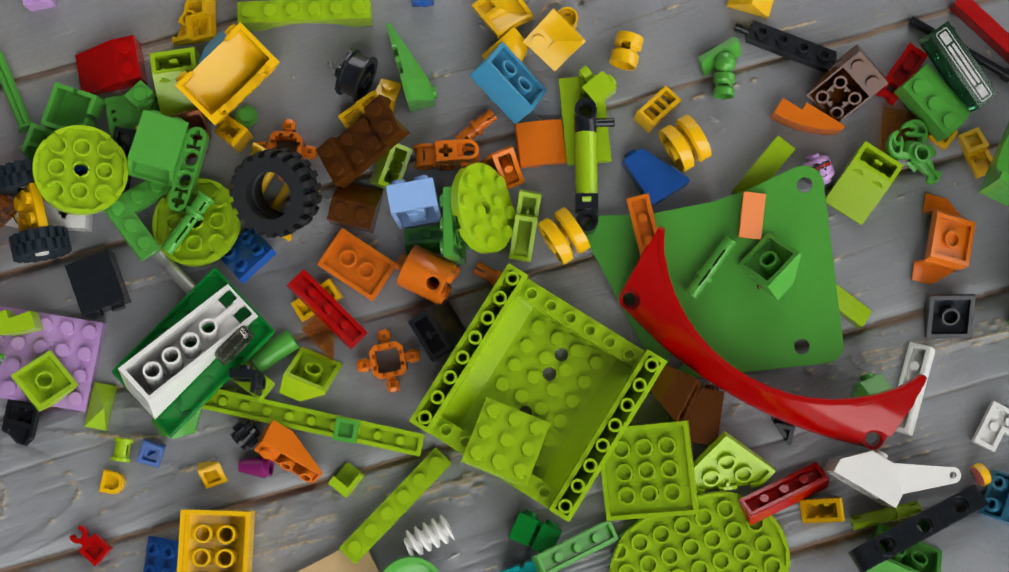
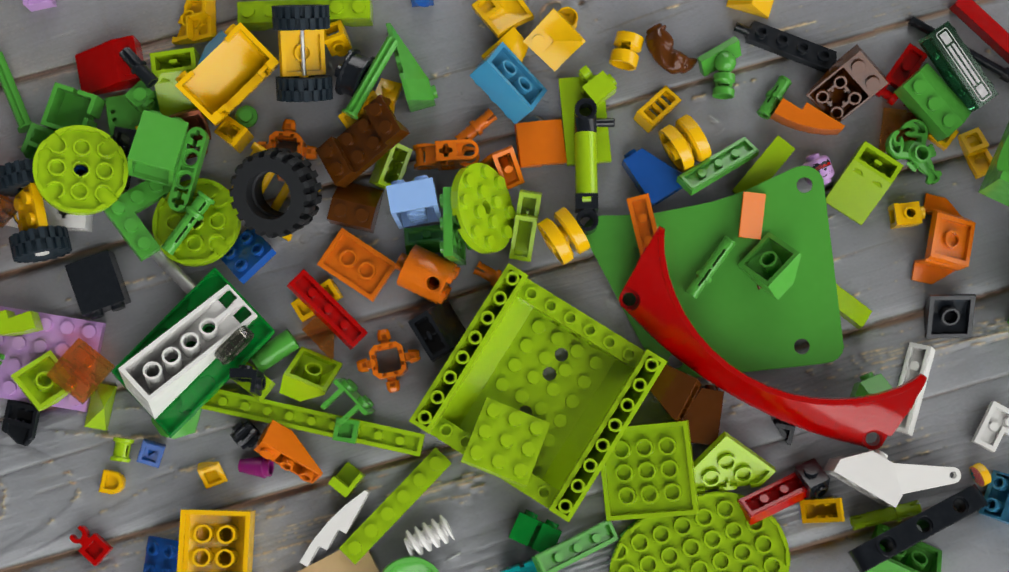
(80, 370): none -> clear orange slope
(138, 67): none -> black axle
(302, 53): none -> plate
(338, 43): none -> yellow brick
(341, 521): none -> white slope
(363, 403): none -> bright green plate
(371, 77): none -> bright green axle
(661, 48): none -> reddish brown animal
(717, 166): none -> bright green tile
(774, 97): none -> bright green pin
(813, 478): none -> black bracket
(899, 218): none -> yellow brick

